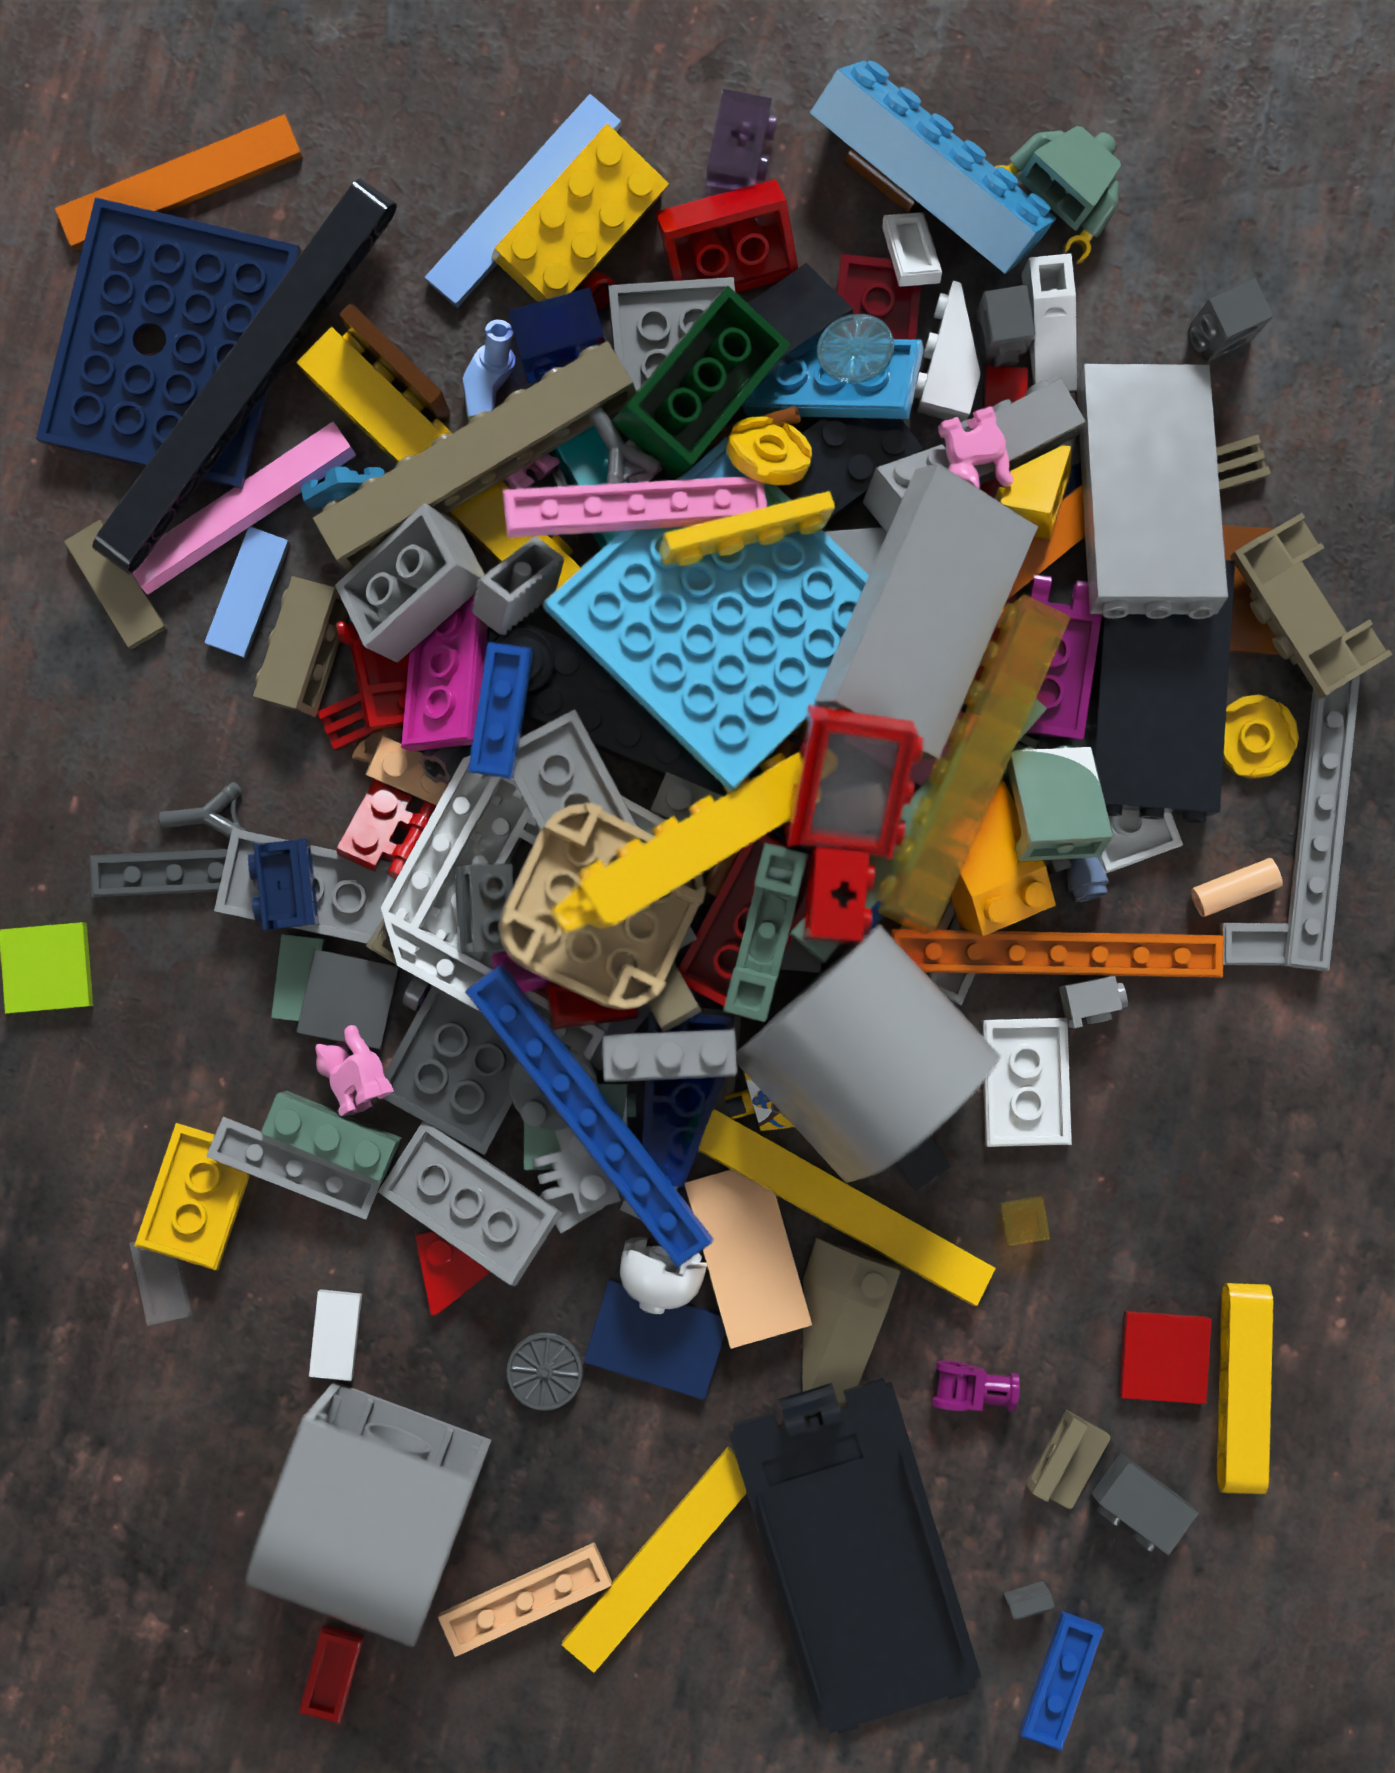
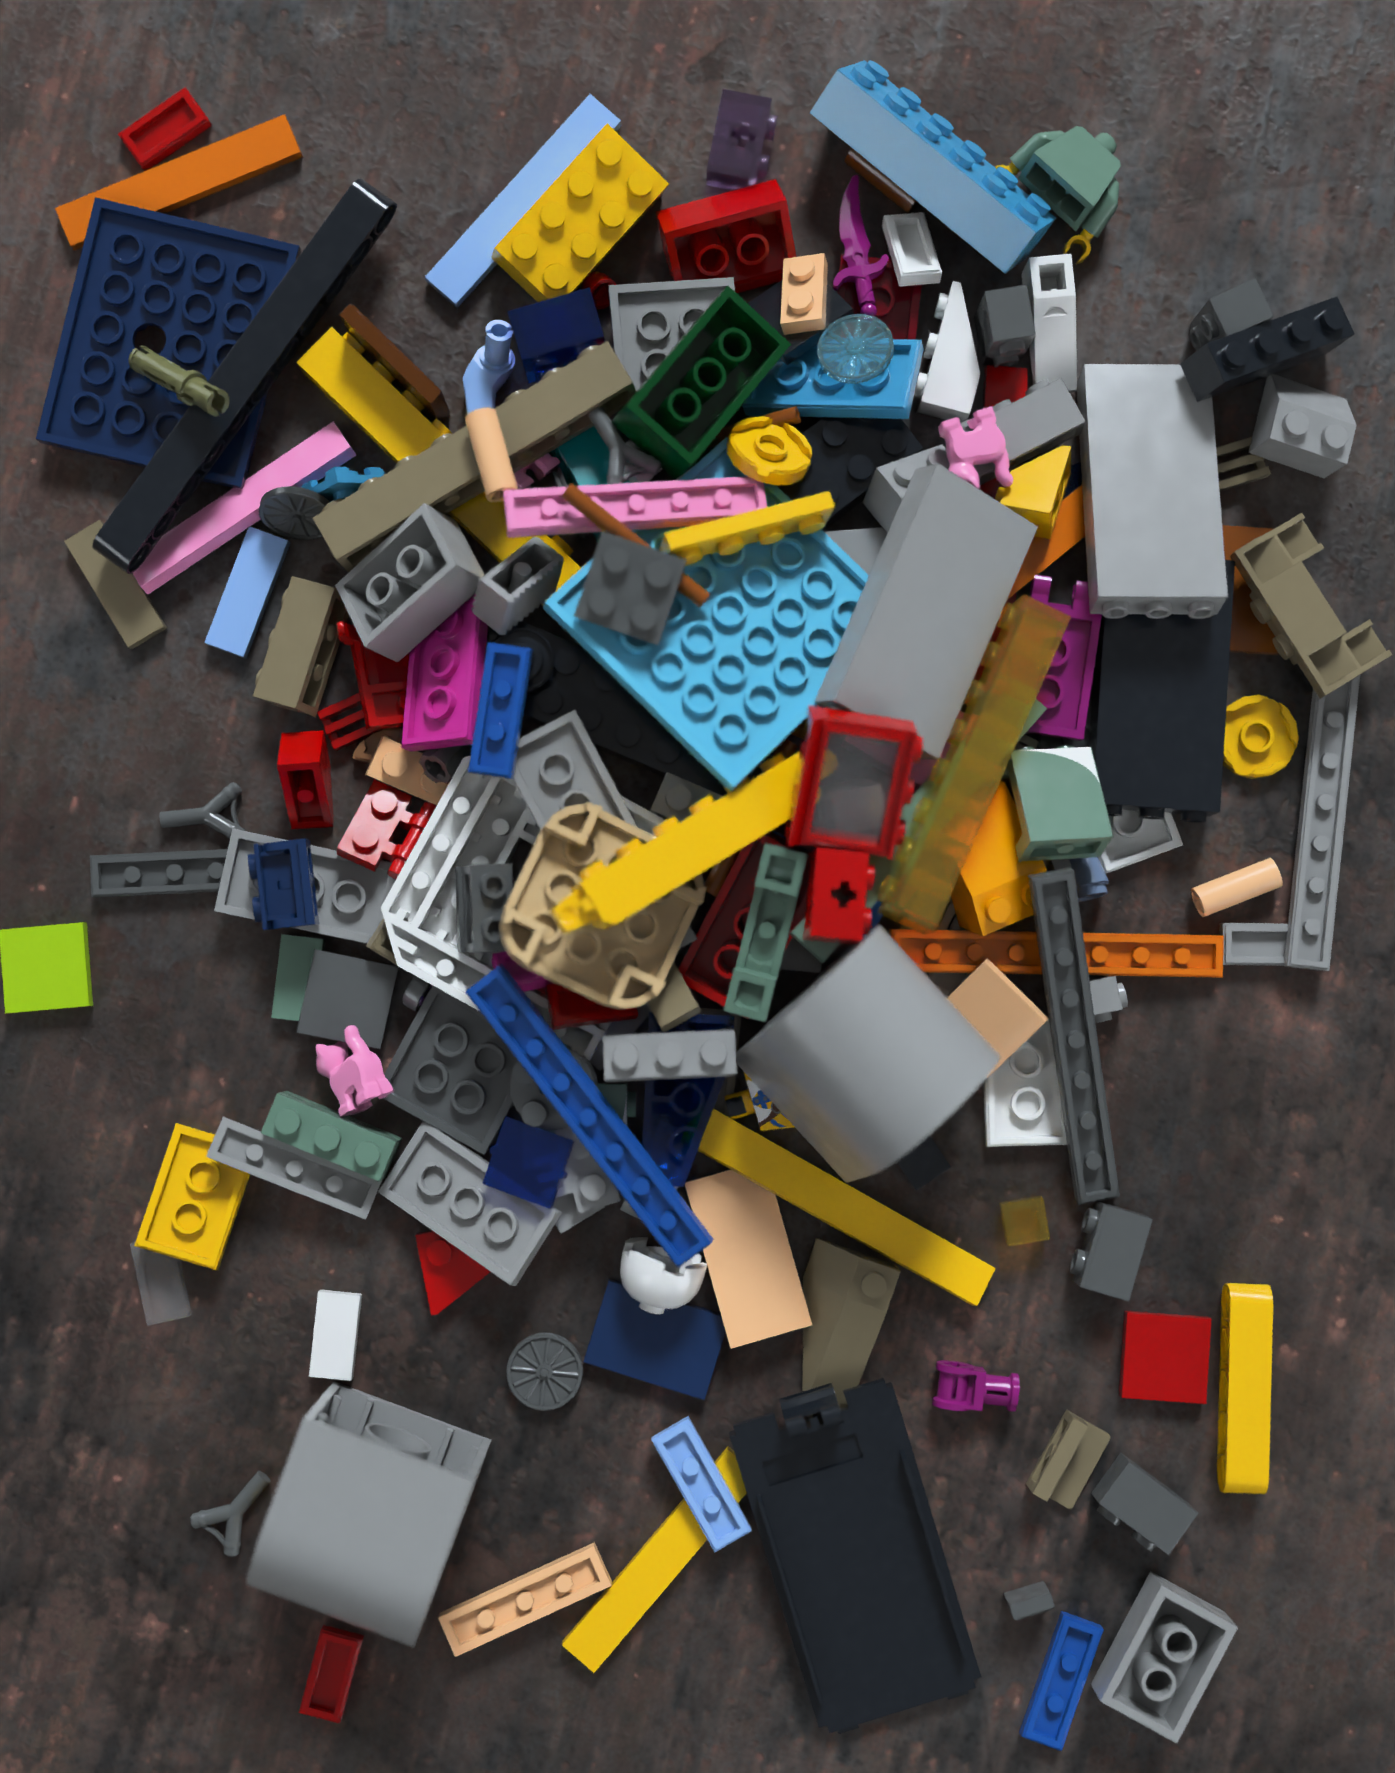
(165, 129): none -> red tile
(188, 386): none -> olive pin
(232, 1514): none -> dark grey piece
(291, 511): none -> dark grey wheel
(306, 779): none -> red slope
(490, 453): none -> light nougat piece
(528, 1162): none -> clear blue piece
(611, 525): none -> dark orange piece
(630, 588): none -> dark grey plate
(701, 1484): none -> light blue tile
(804, 294): none -> light nougat plate
(856, 251): none -> magenta piece
(997, 1009): none -> light nougat tile
(1074, 1035): none -> dark grey tile
(1110, 1250): none -> dark grey hinge
(1163, 1657): none -> light grey brick
(1266, 348): none -> black brick
(1303, 427): none -> light grey slope

